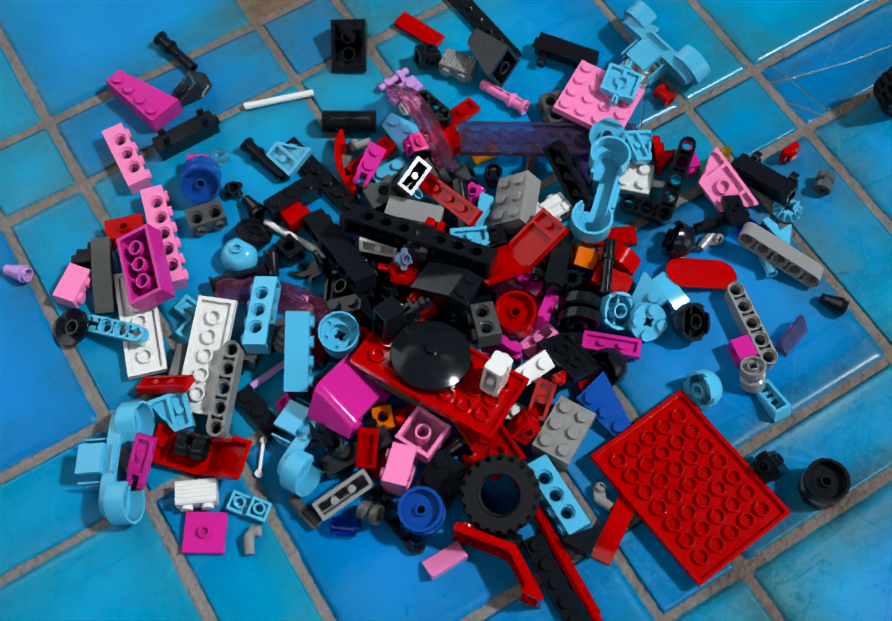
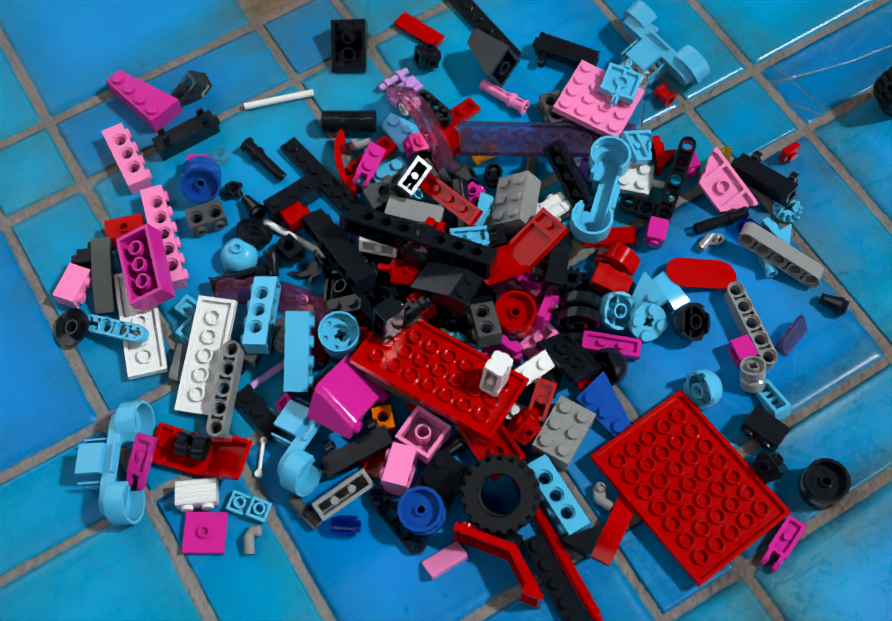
(21, 273): lavender cone -> none
(165, 384): red tile -> none
(170, 47): black pin -> none
(174, 410): medium azure wing -> none
(289, 156): medium azure wing -> none
(327, 439): black piece -> none
(366, 447): red plate -> none
(370, 512): dark grey wheel -> none
(400, 415): red arm -> none
(402, 259): sand blue plate -> none
(430, 356): black dish -> none
(458, 65): light grey brick -> none
(469, 460): red arm -> none
(559, 378): red arm -> none
(583, 257): orange brick -> none
(605, 126): medium azure plate -> none
(608, 259): black pin -> none
(656, 231): none -> dark pink brick
(679, 241): black cylinder -> none
(734, 210): black plate -> none
(764, 429): none -> black brick
(784, 541): none -> dark pink hinge
(823, 183): dark grey wheel -> none

